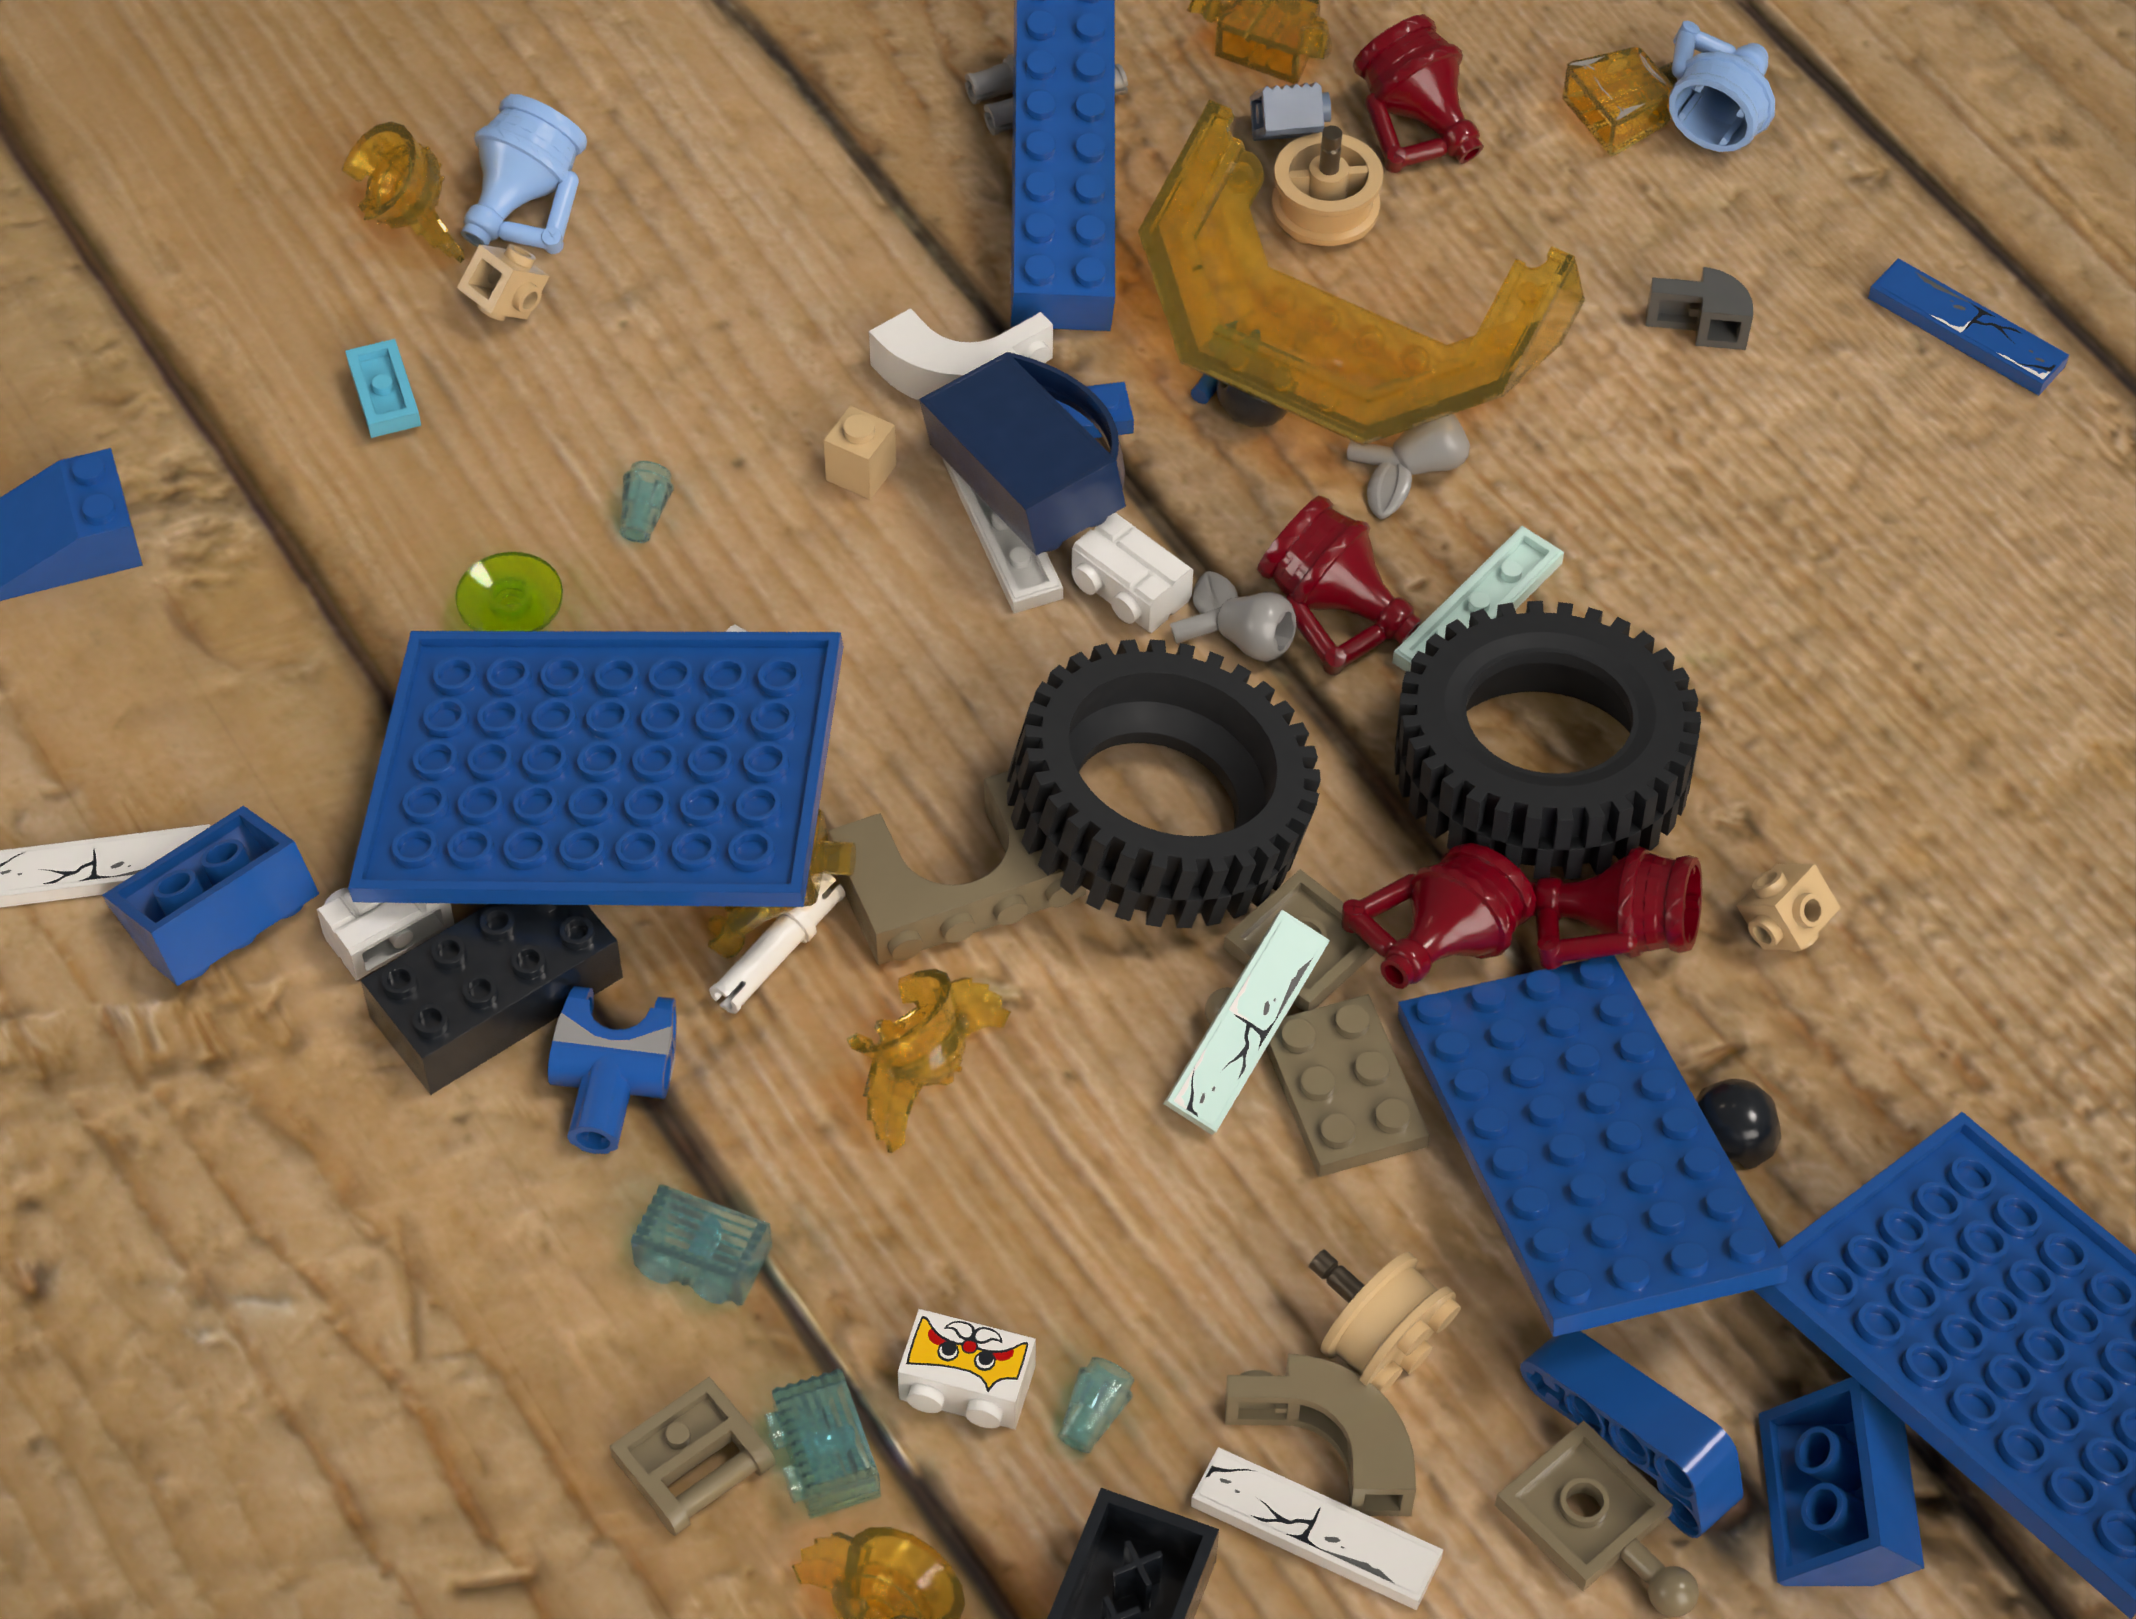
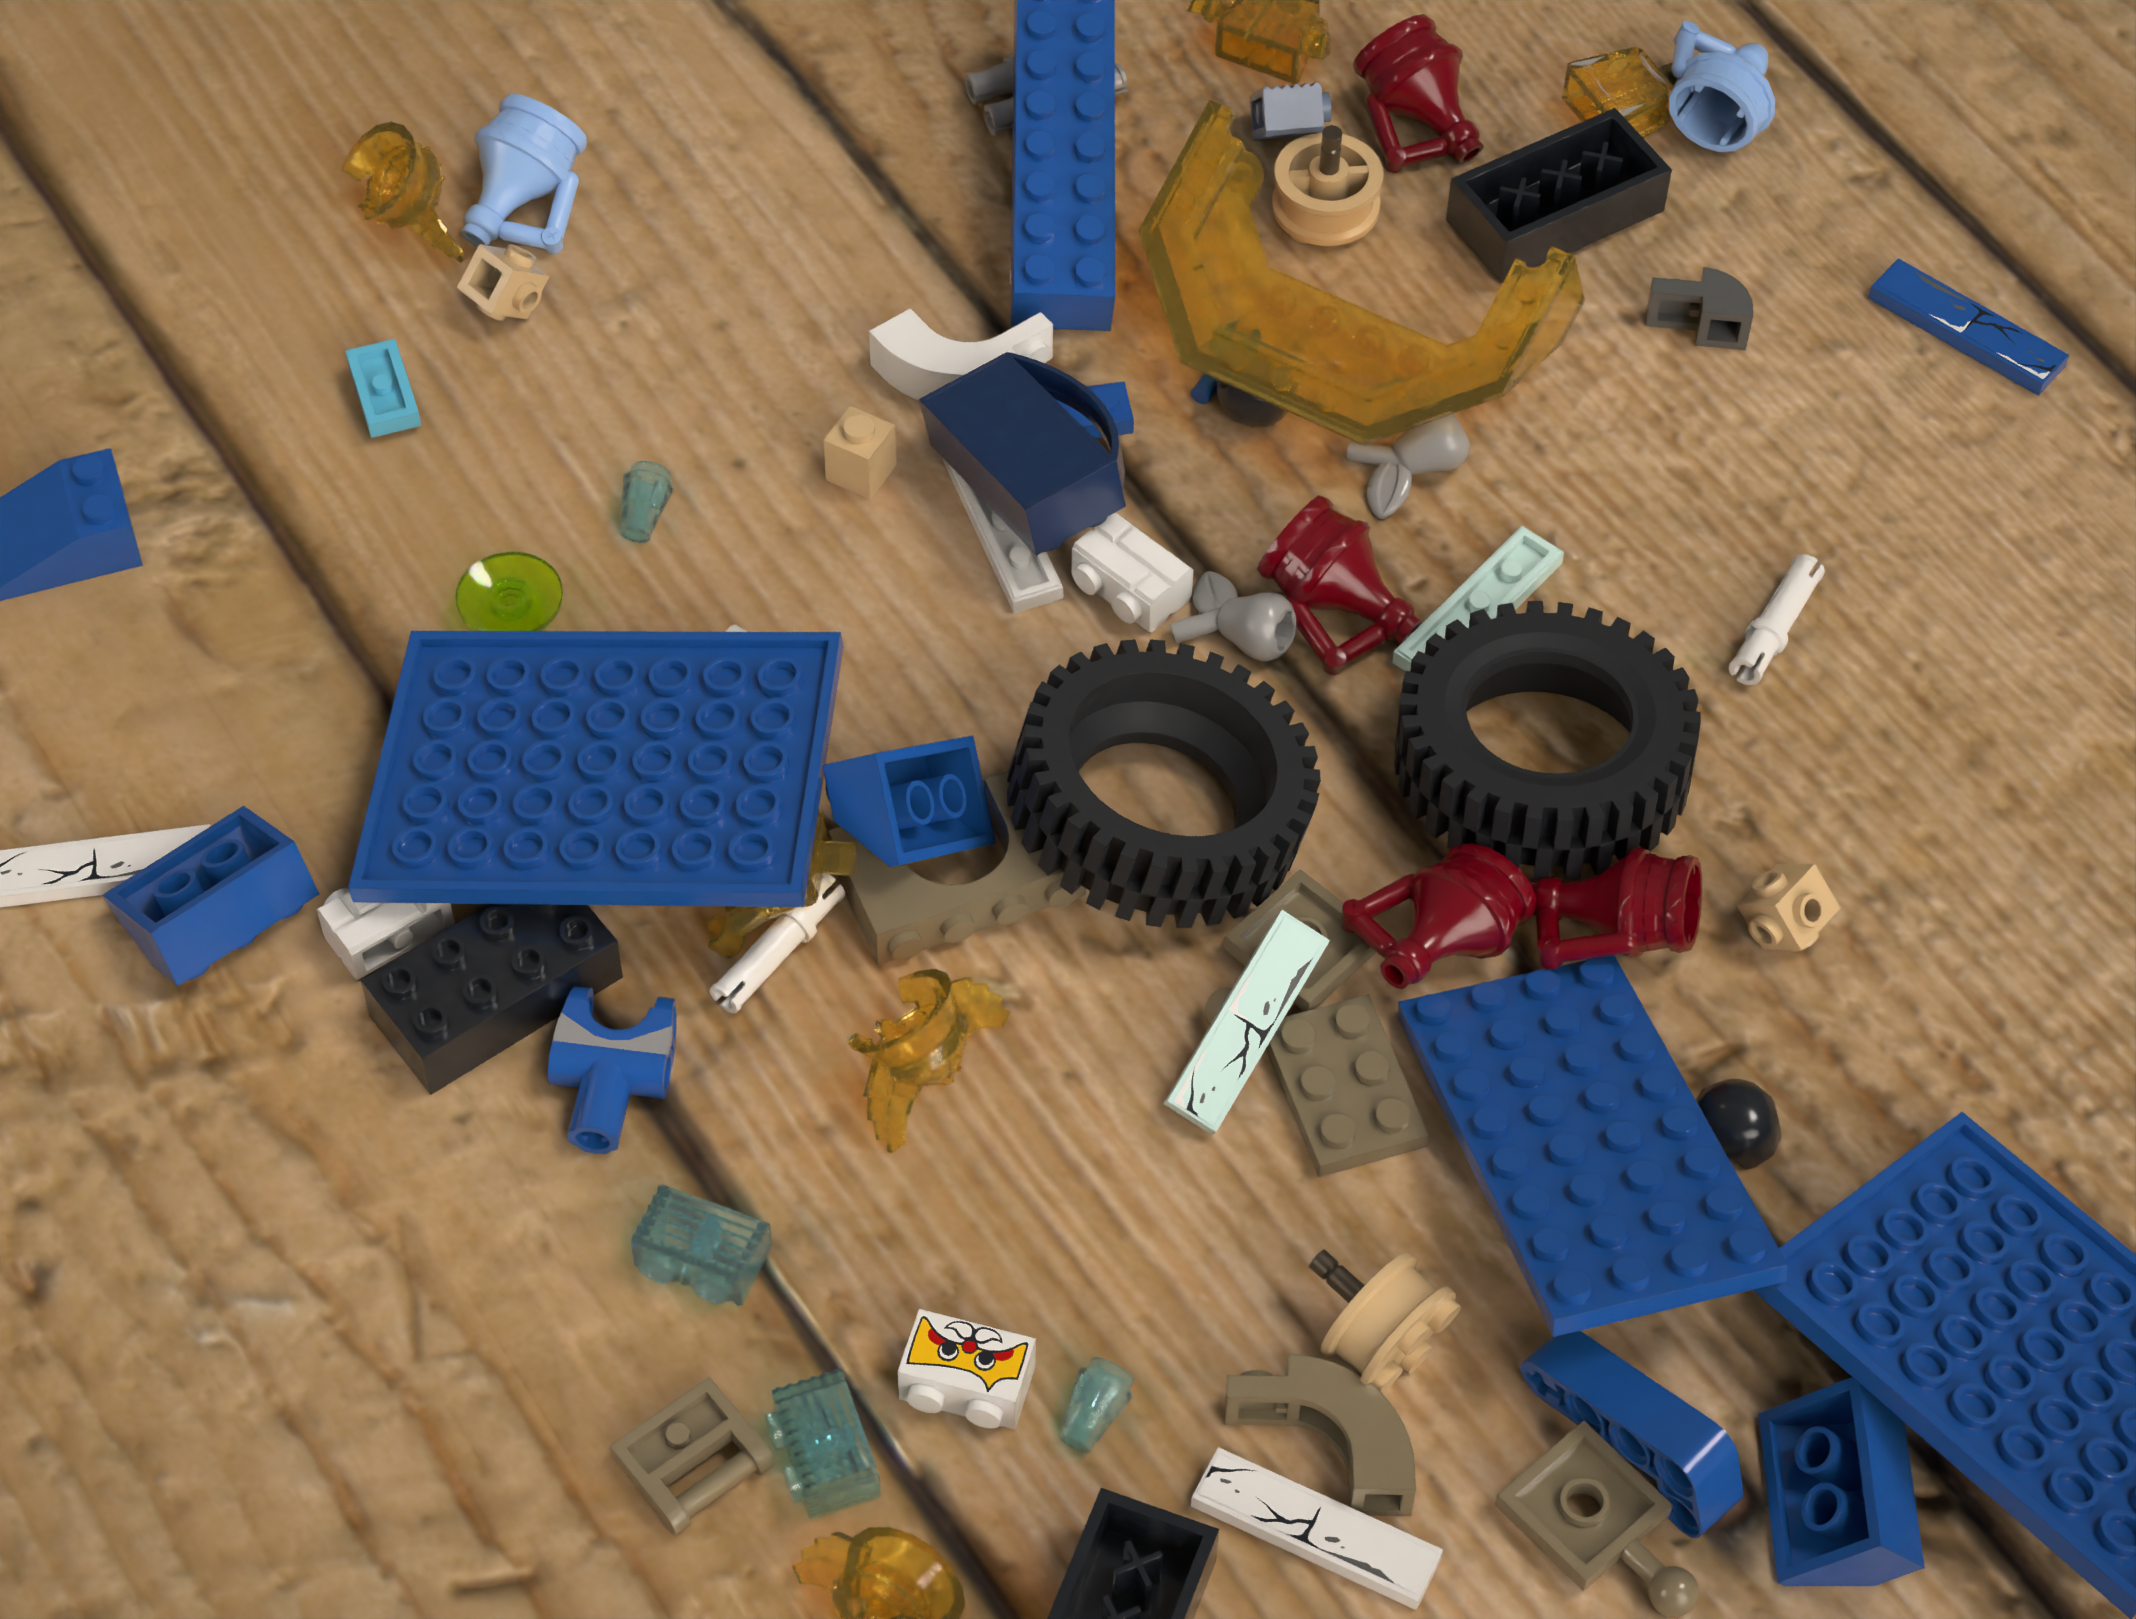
(912, 800): none -> blue slope
(1558, 193): none -> black brick
(1769, 632): none -> white pin

